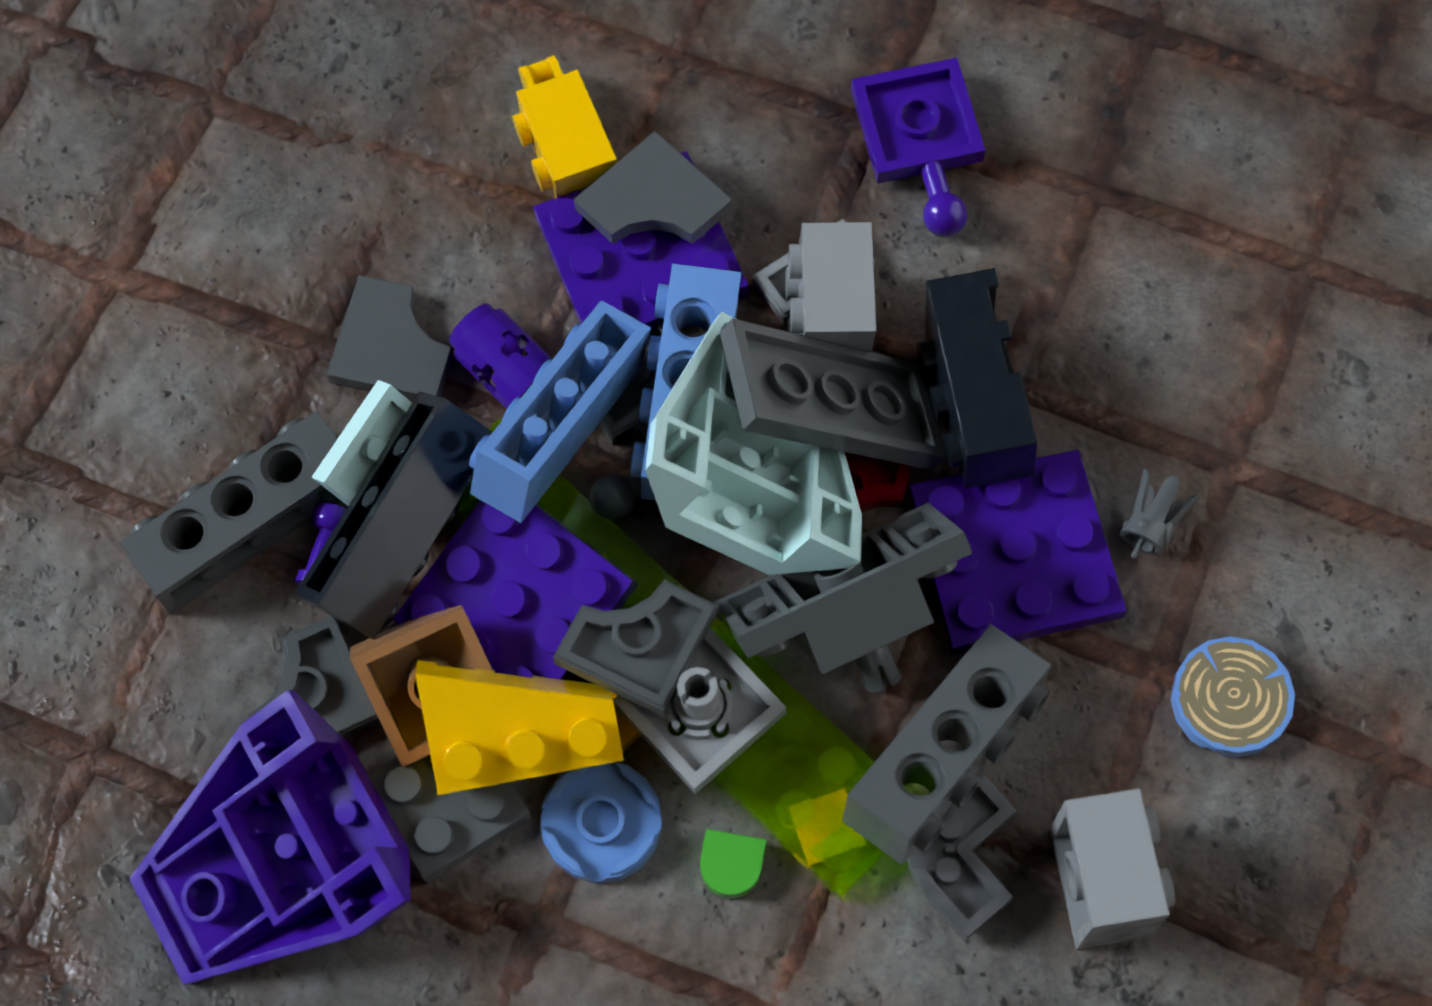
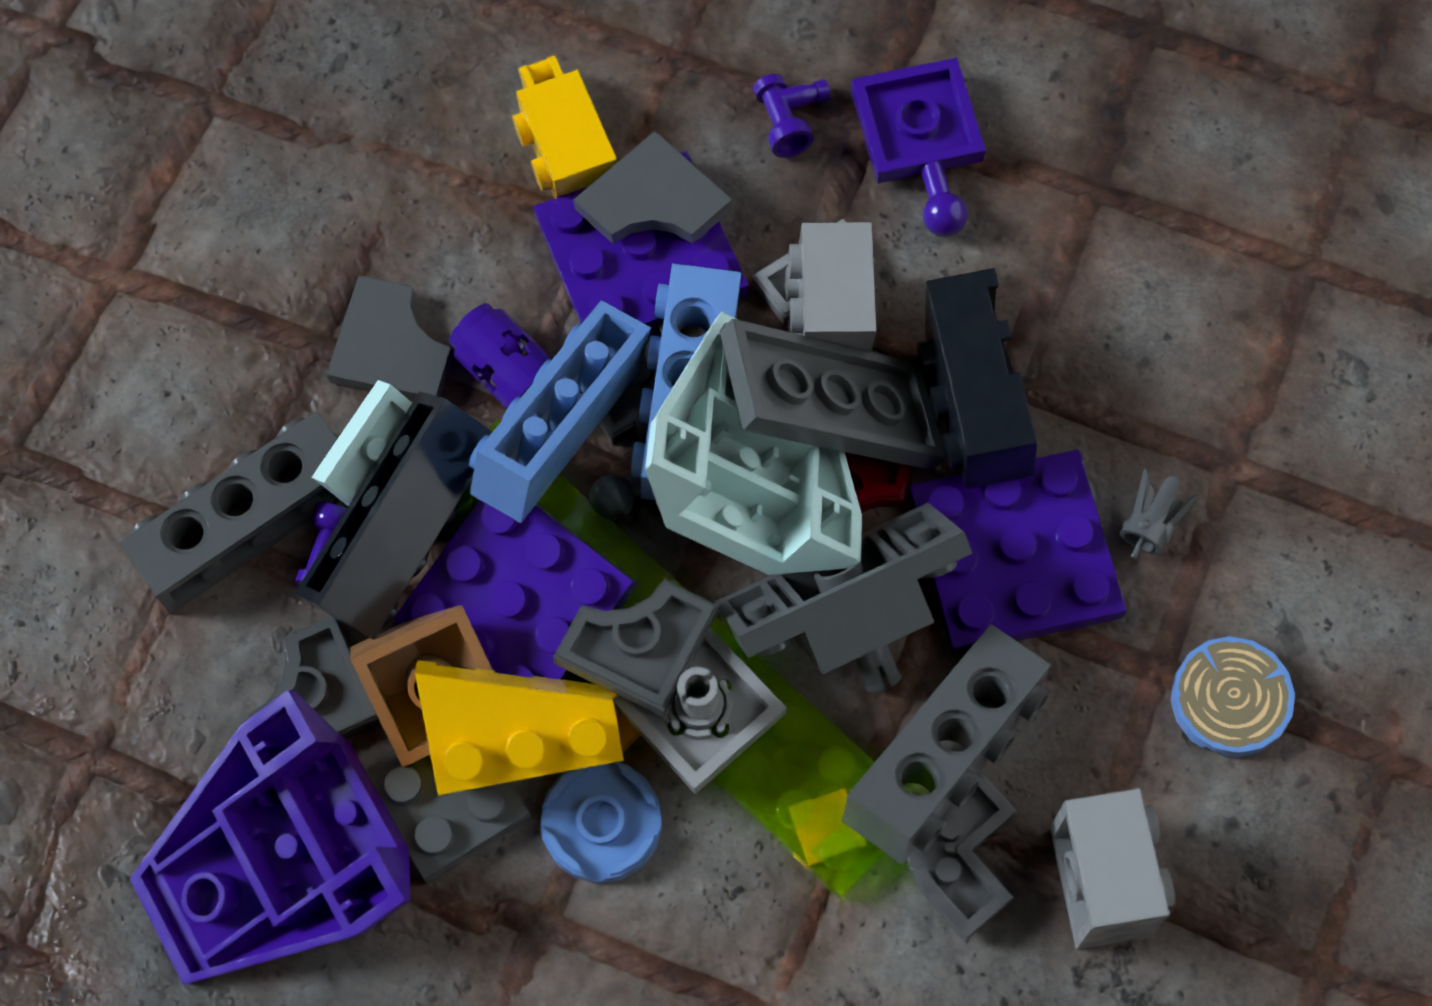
(731, 863): bright green tile -> none
(789, 134): none -> dark purple piece

